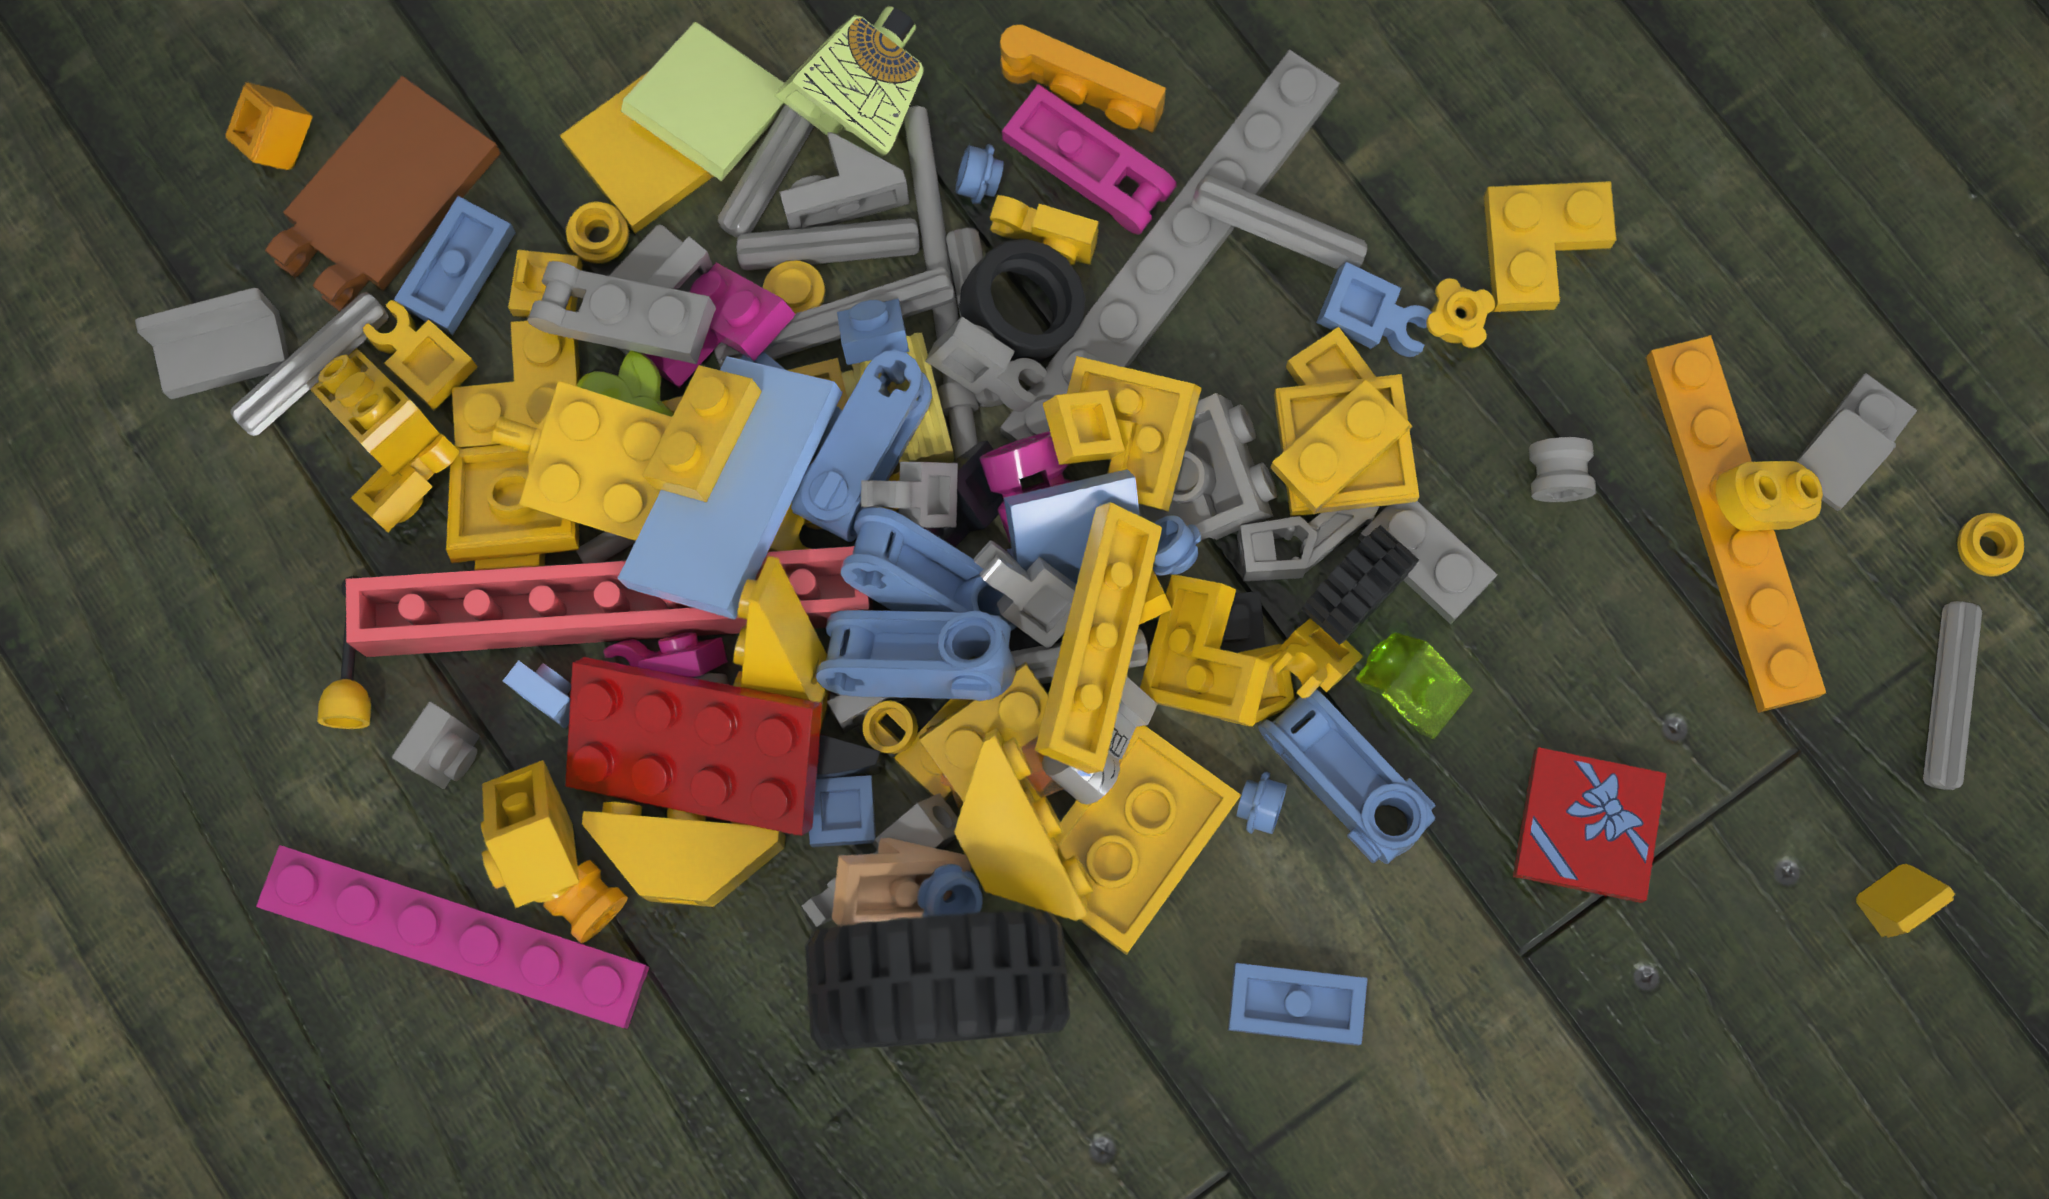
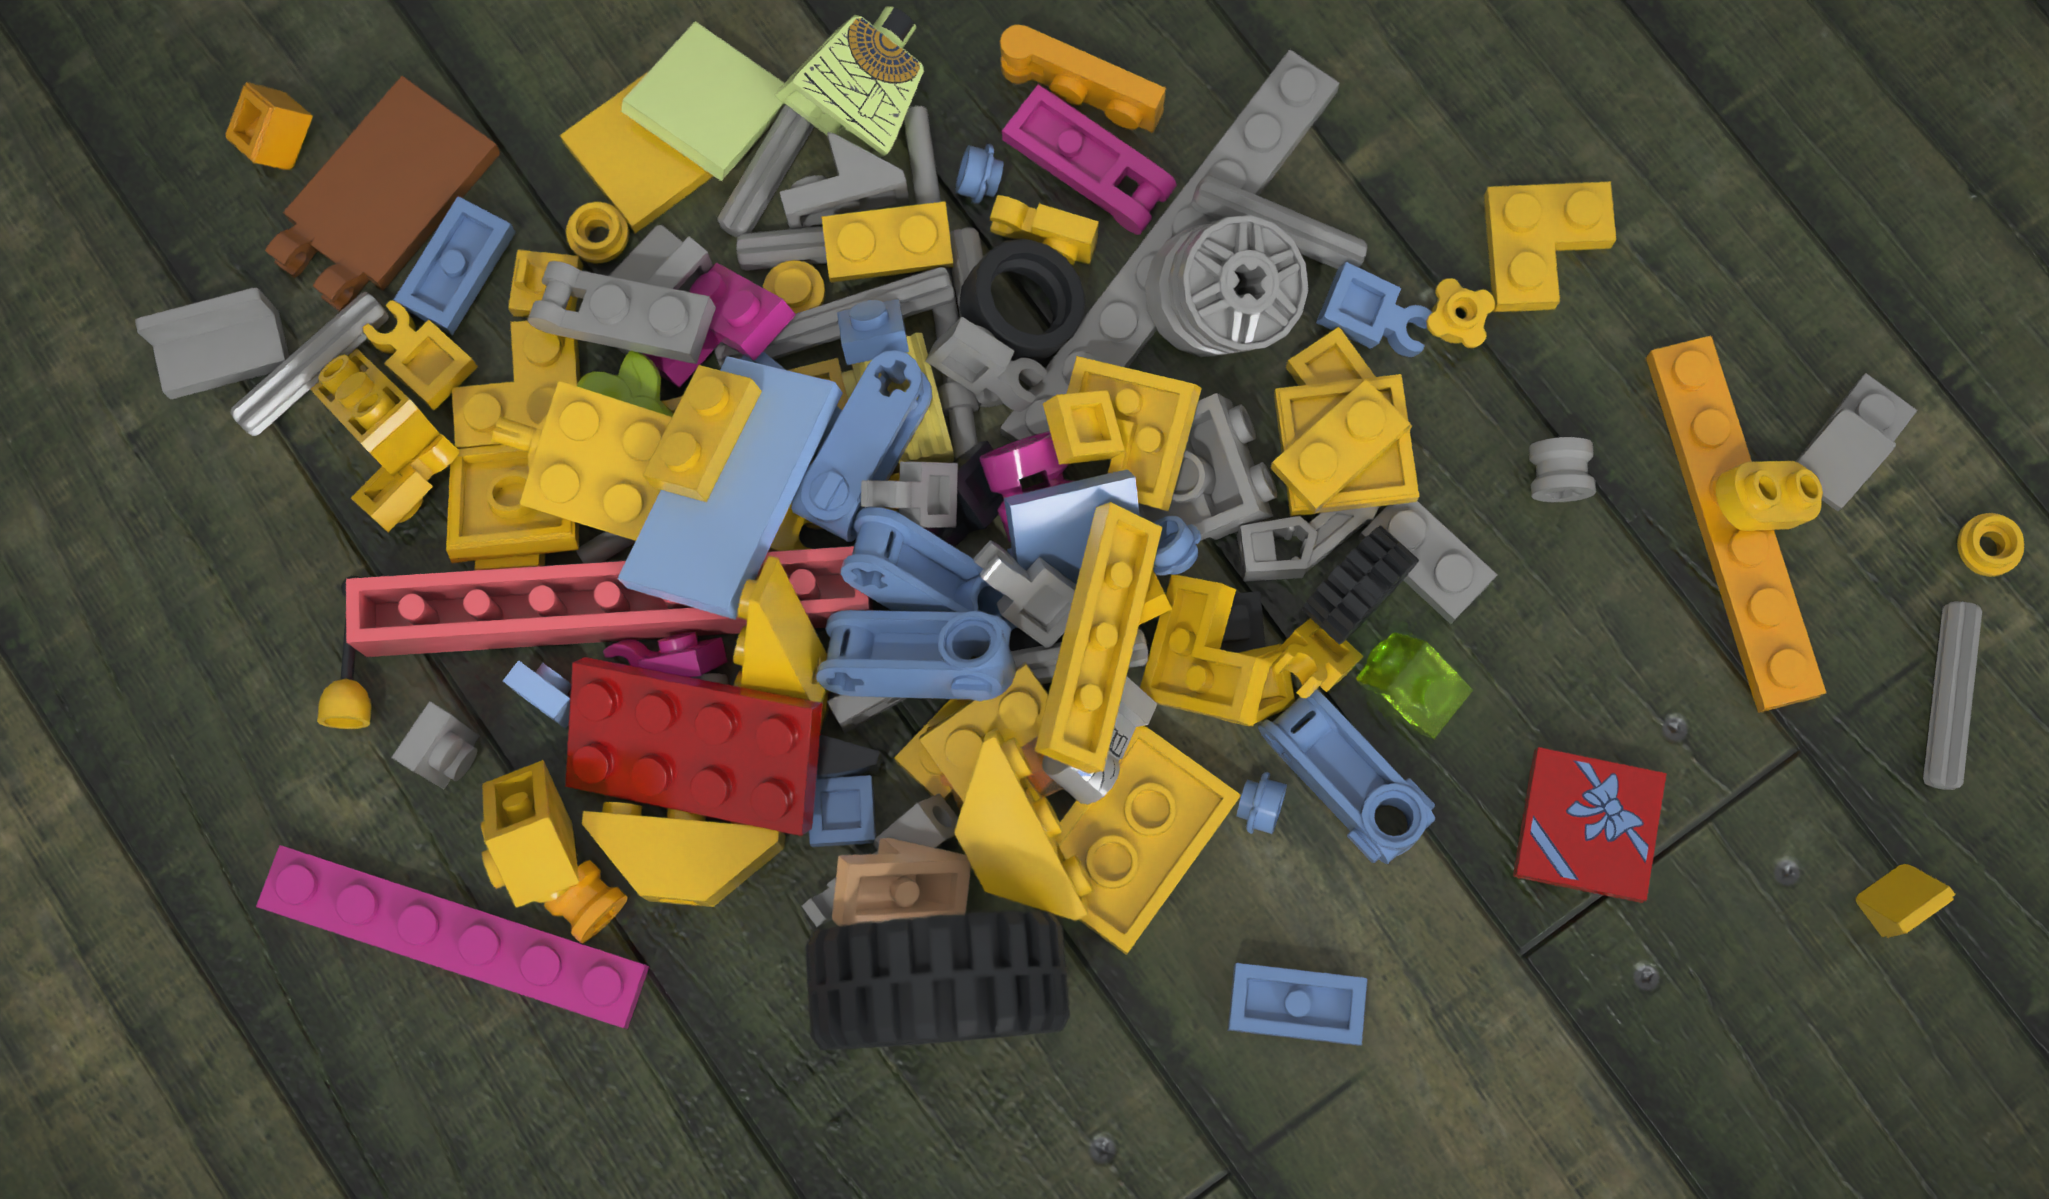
(880, 737): yellow hinge -> none
(887, 241): none -> yellow plate
(965, 890): medium blue plate -> none
(1195, 278): none -> light grey wheel

